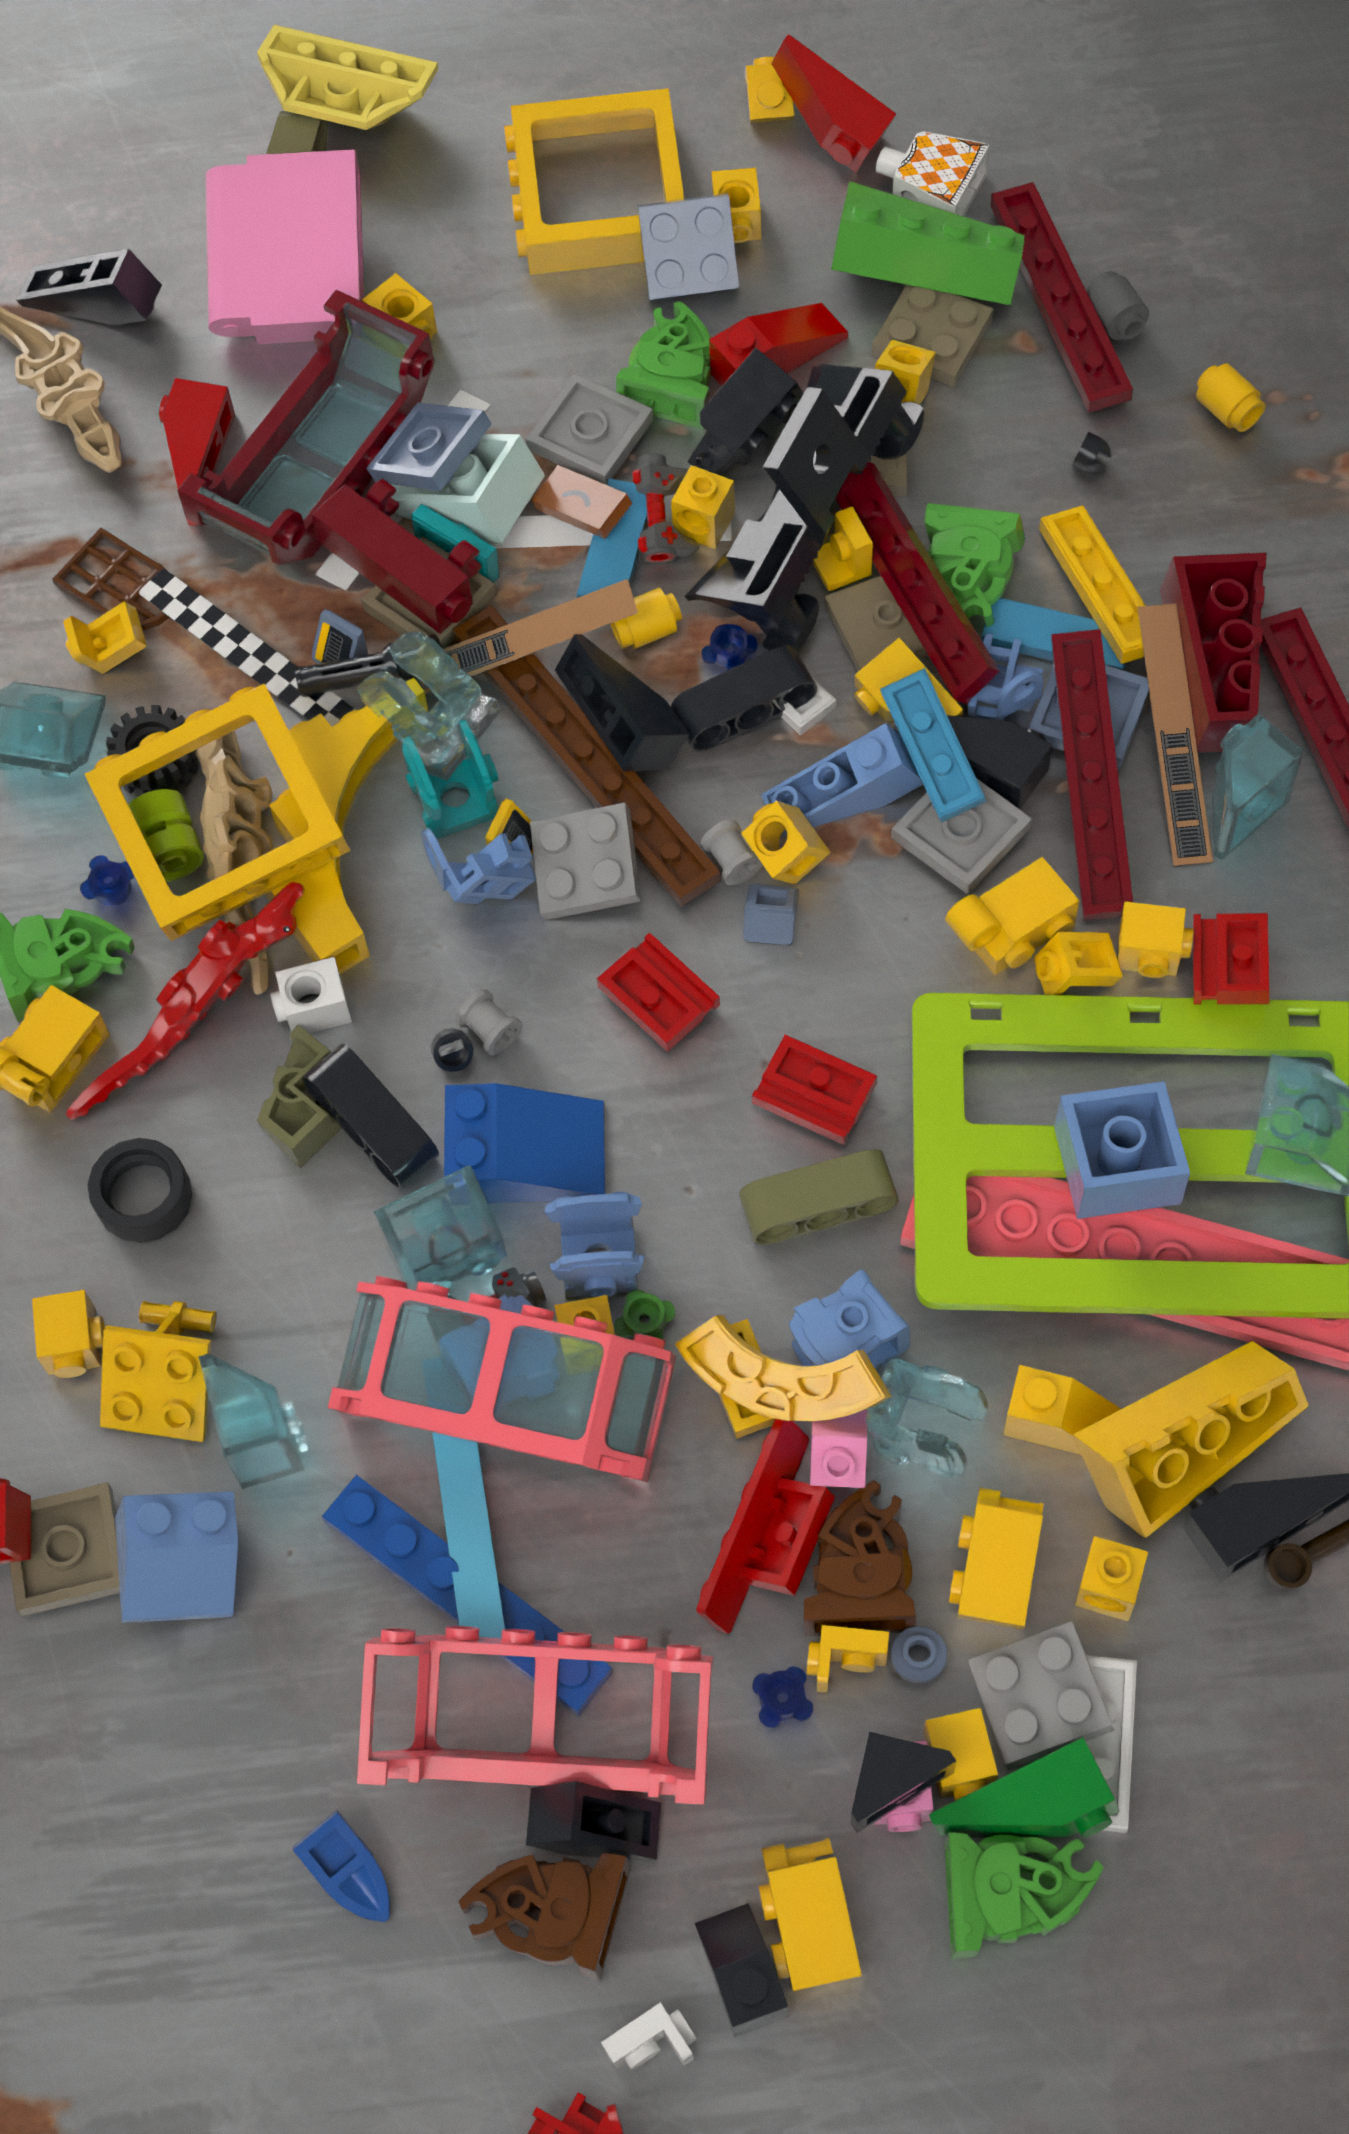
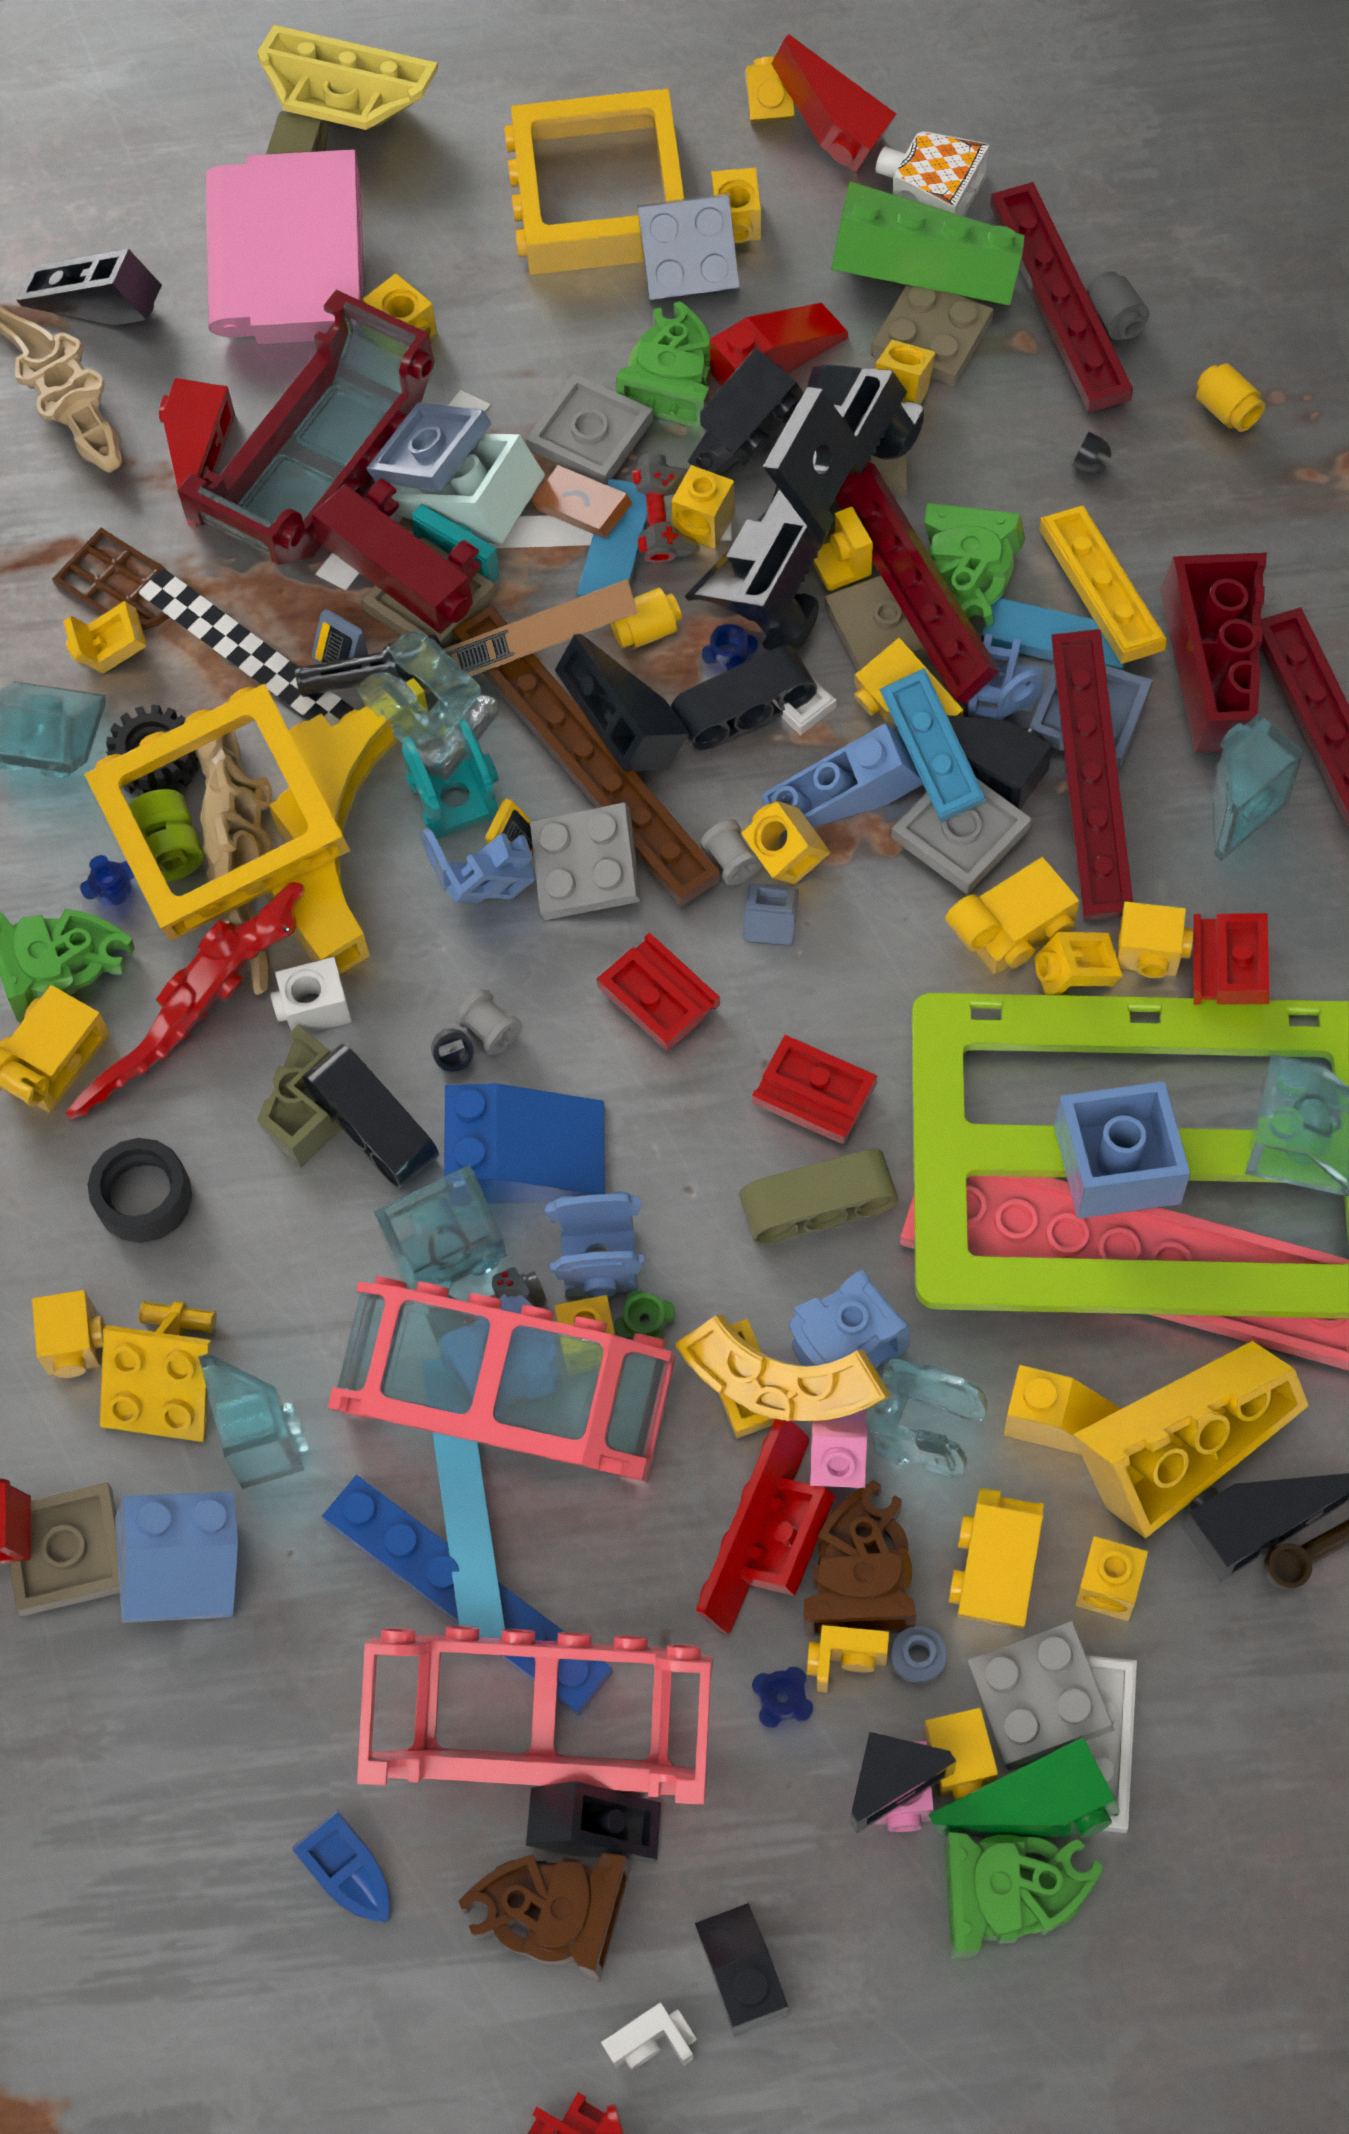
(809, 1914): yellow hinge -> none
(1175, 735): medium nougat sticker -> none

